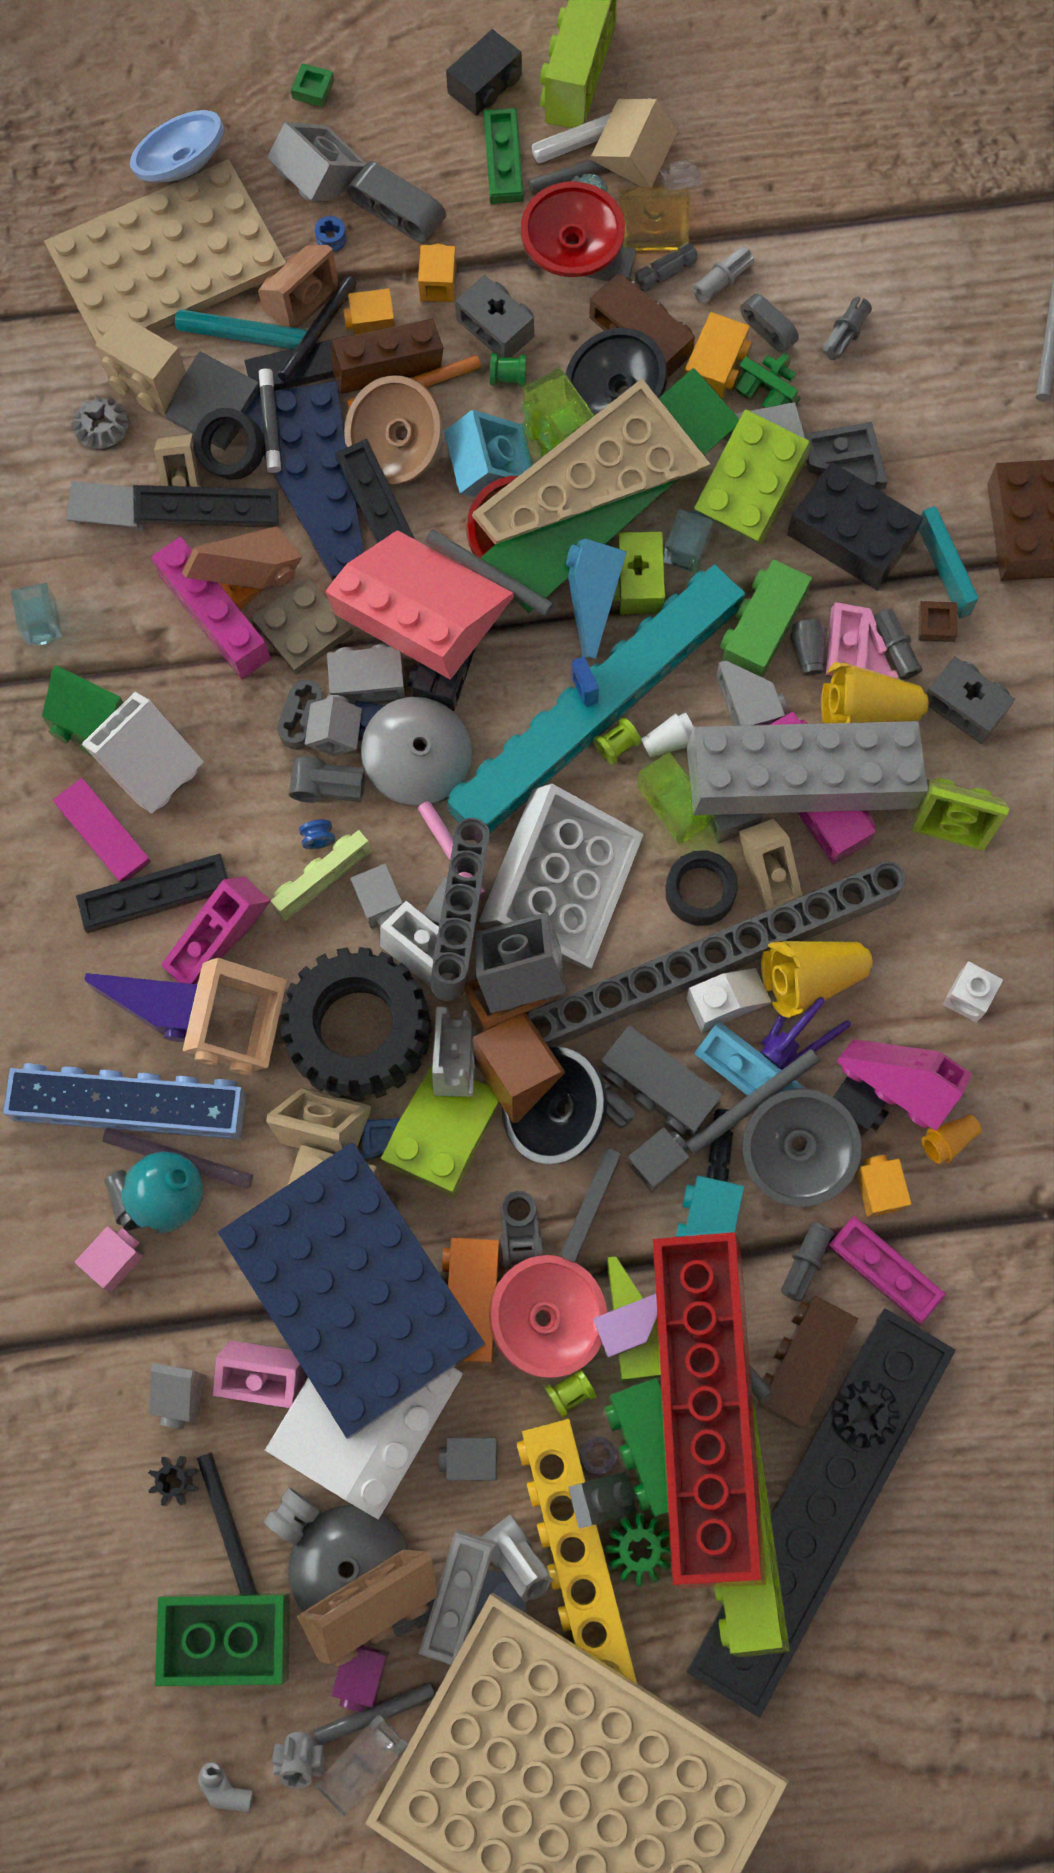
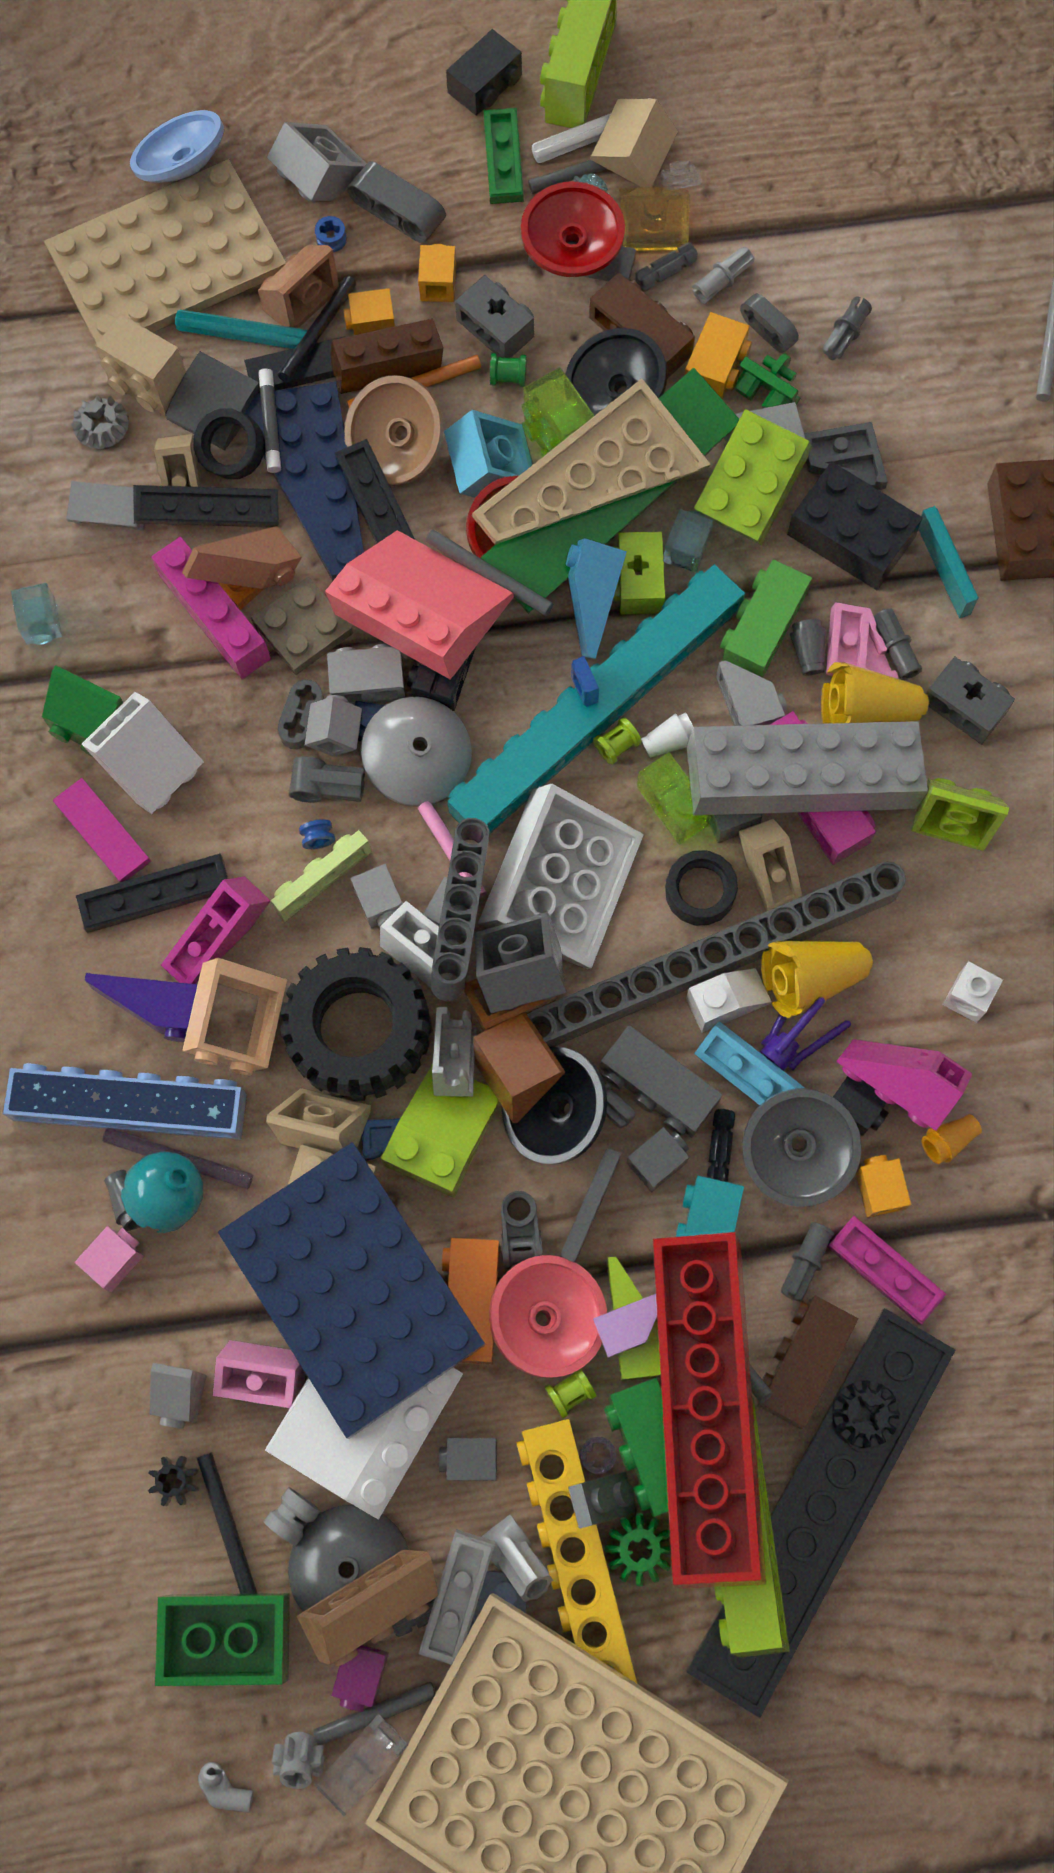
(312, 85): green plate -> none
(752, 1101): dark grey bar -> none
(937, 621): reddish brown plate -> none

